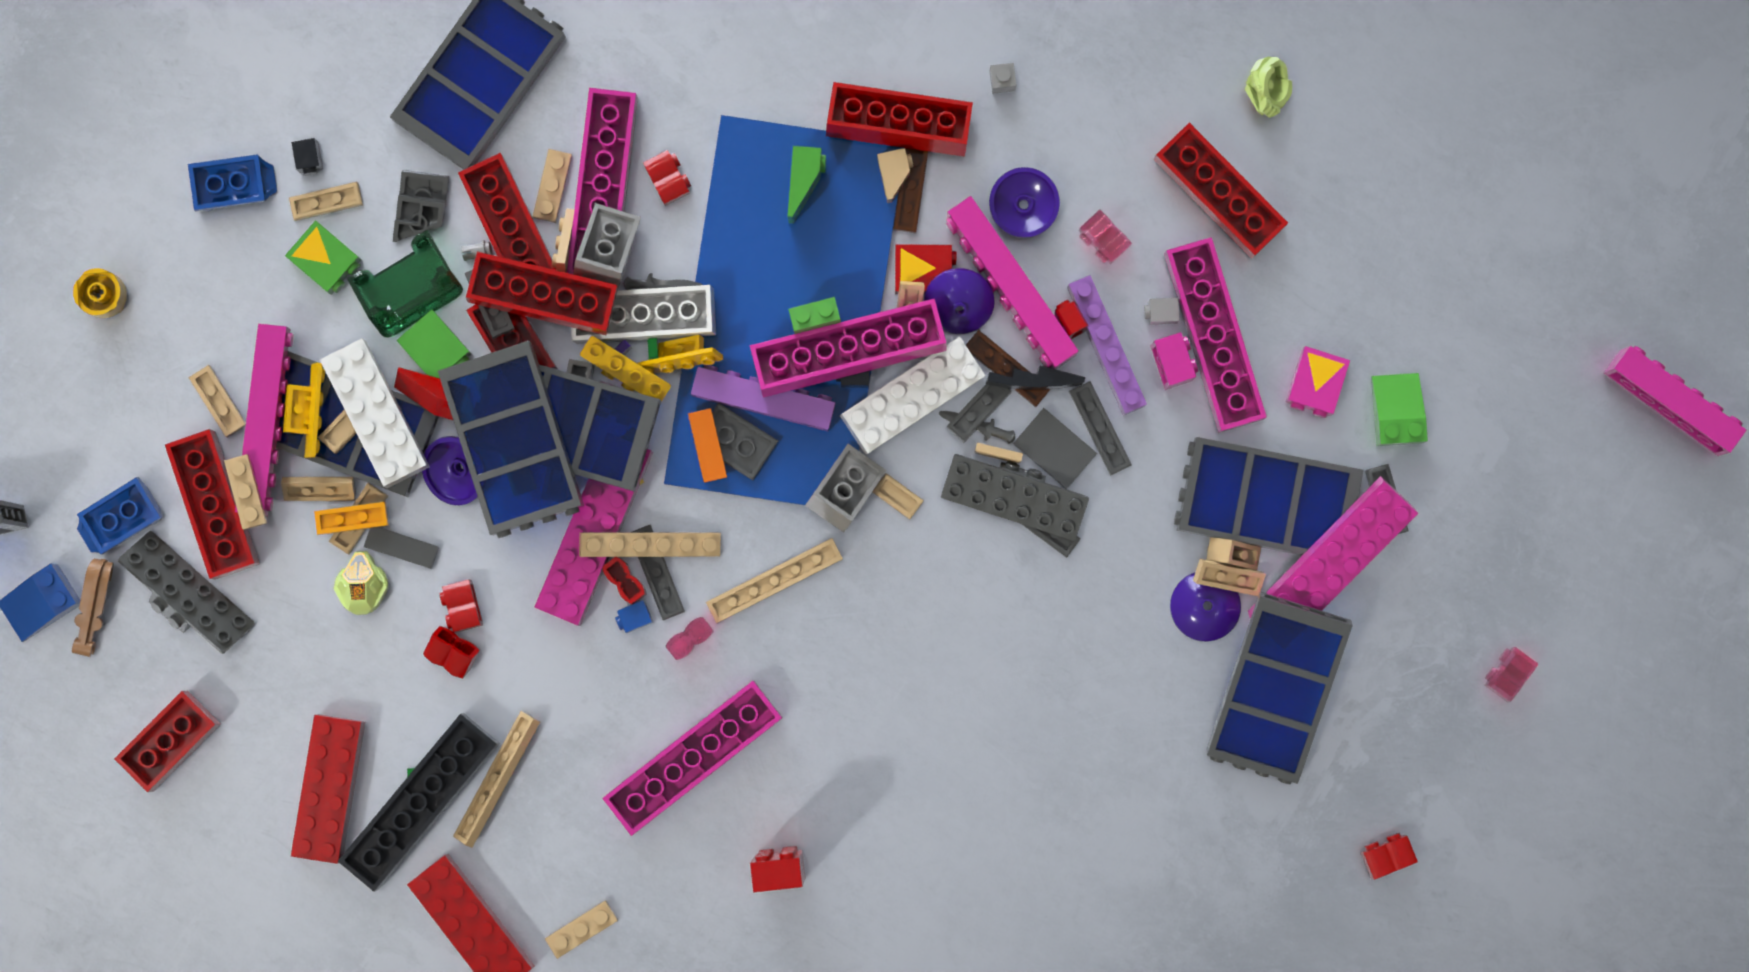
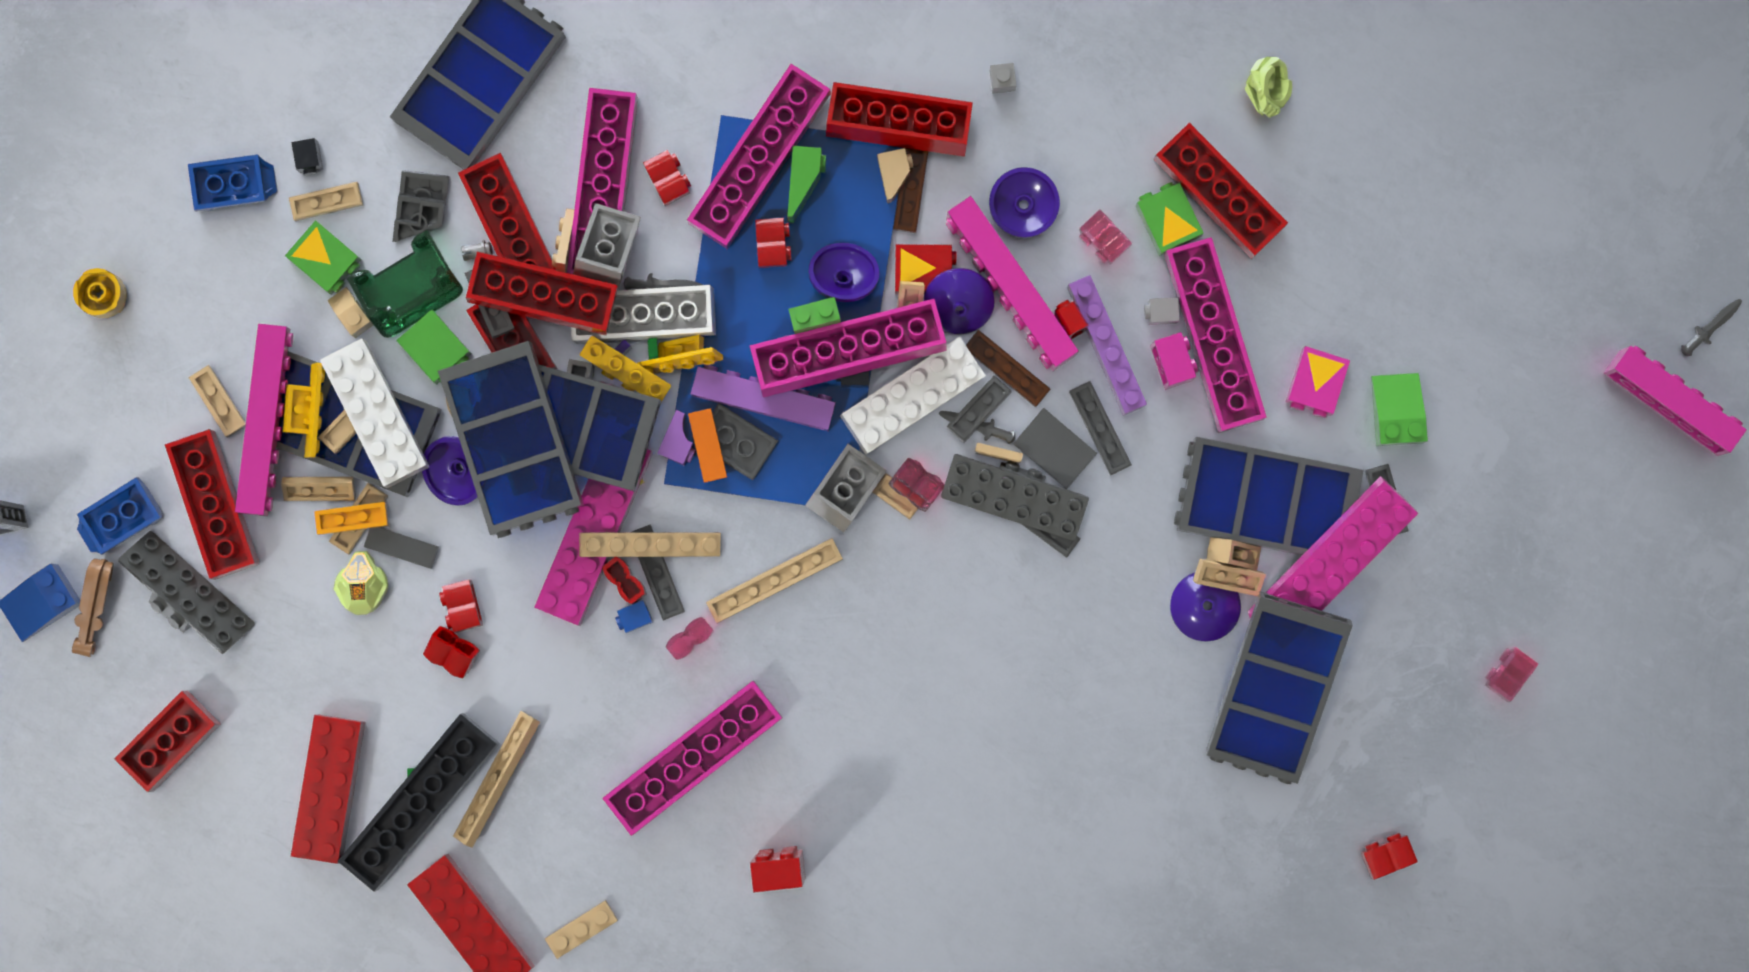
(245, 492): tan plate -> none
(350, 312): none -> tan slope
(424, 390): red slope -> none
(552, 185): tan plate -> none
(675, 444): none -> medium lavender arch
(759, 156): none -> dark pink brick
(771, 242): none -> red brick
(847, 264): none -> dark purple dish
(916, 484): none -> clear pink brick
(1044, 379): black slope -> none
(1169, 218): none -> bright green brick
(1704, 333): none -> dark grey sword

